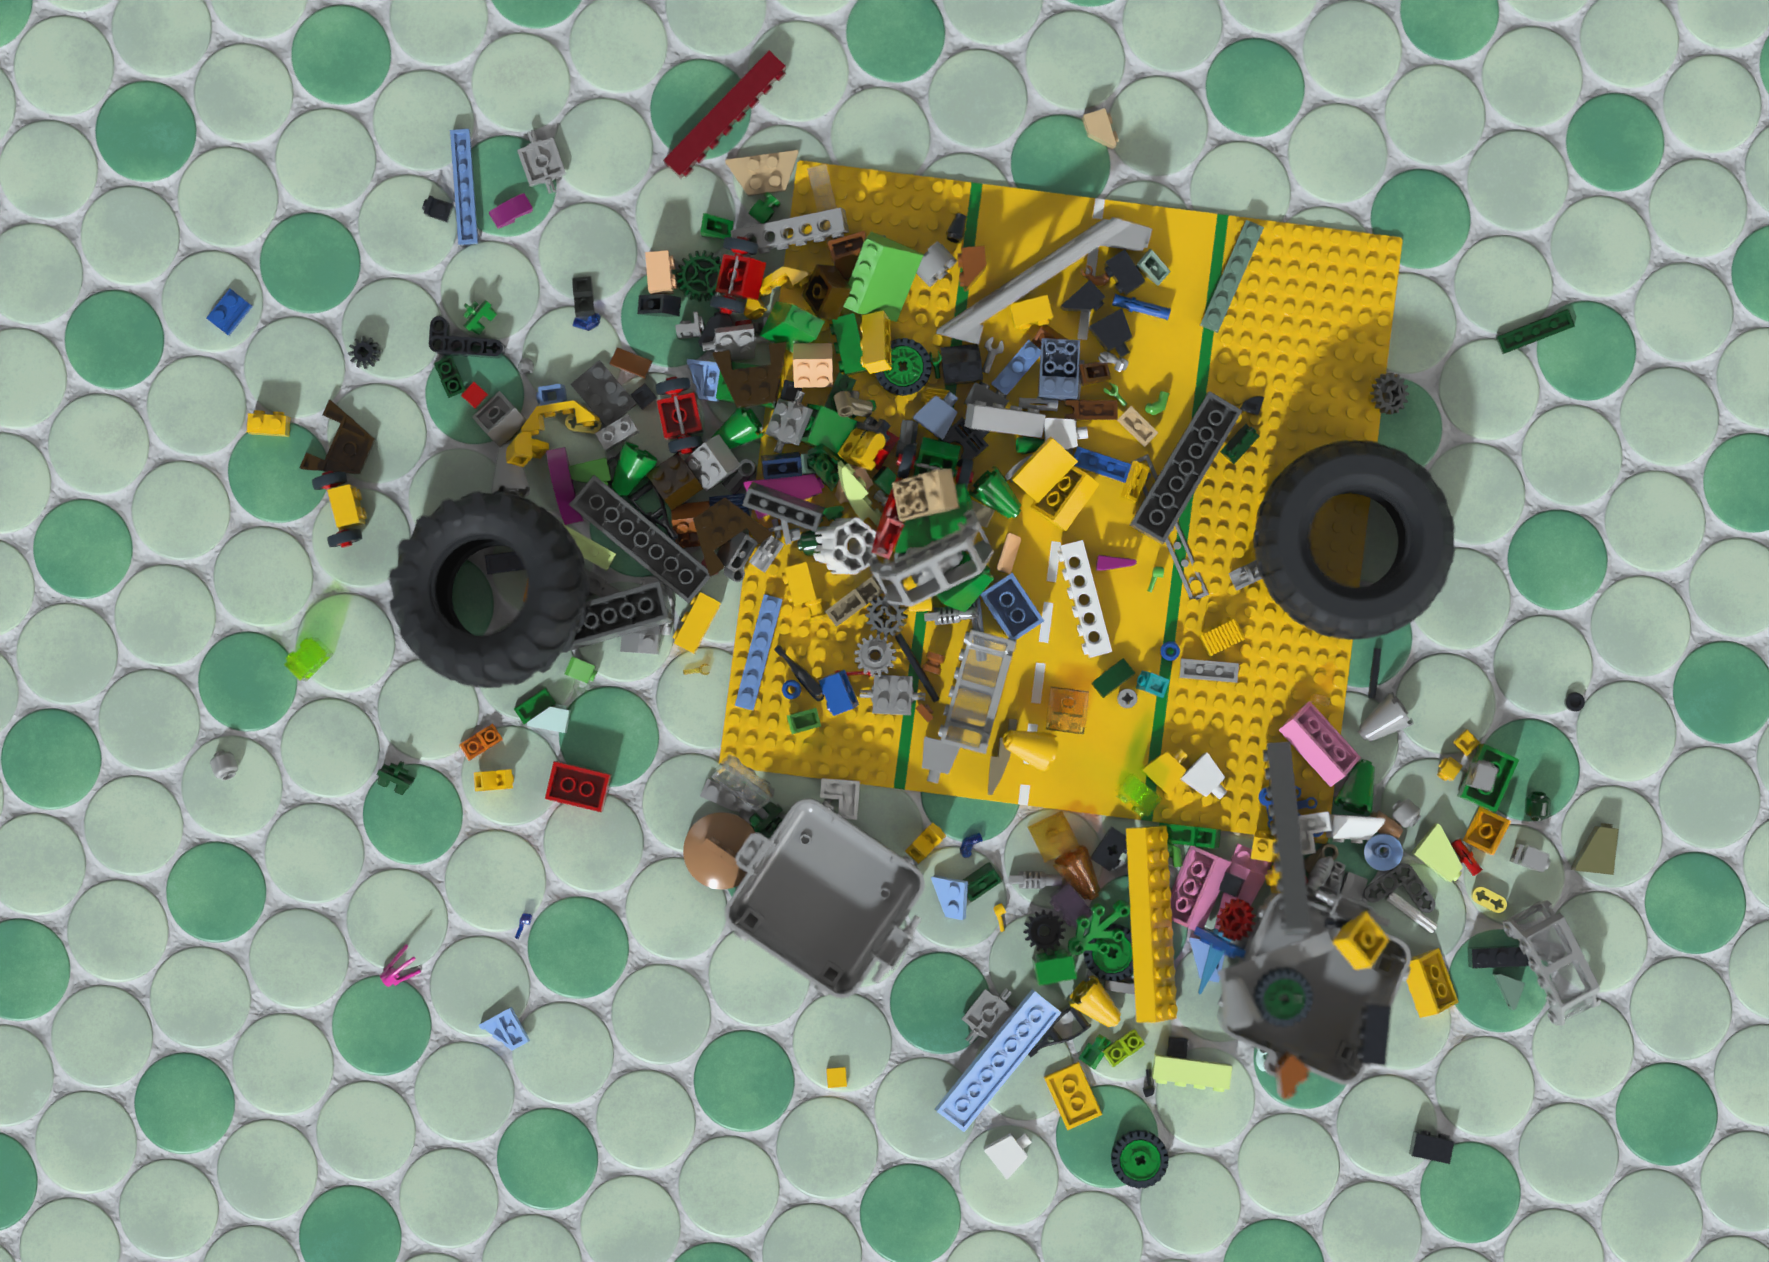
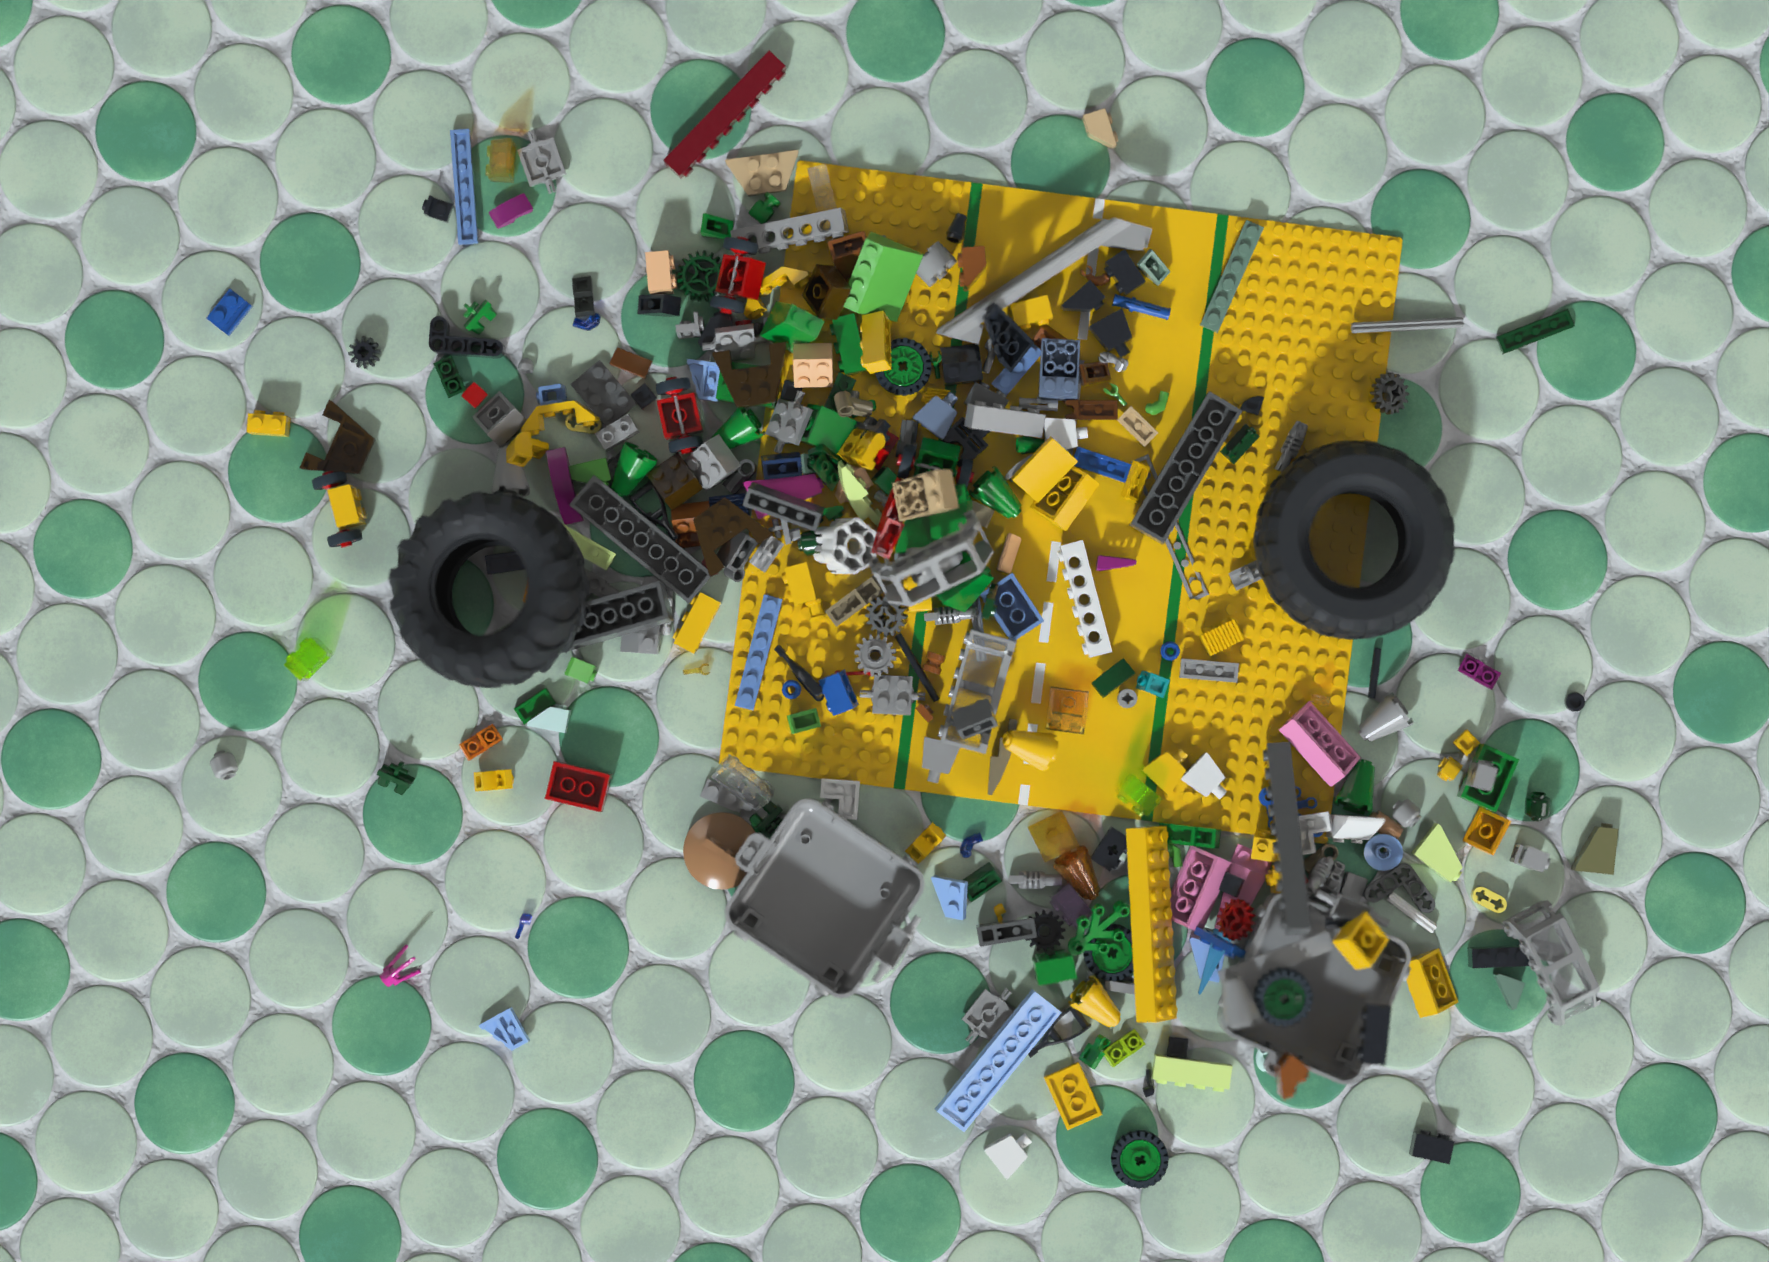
(501, 161): none -> clear yellow slope
(836, 1077): yellow tile -> none
(974, 718): none -> dark grey brick
(989, 607): none -> dark green wing
(1006, 337): none -> black wedge
(1006, 931): none -> dark grey slope
(1157, 572): bright green hand -> none
(1292, 445): none -> light grey hinge
(1405, 325): none -> light grey axle
(1473, 867): red pin -> none
(1479, 672): none -> magenta slope

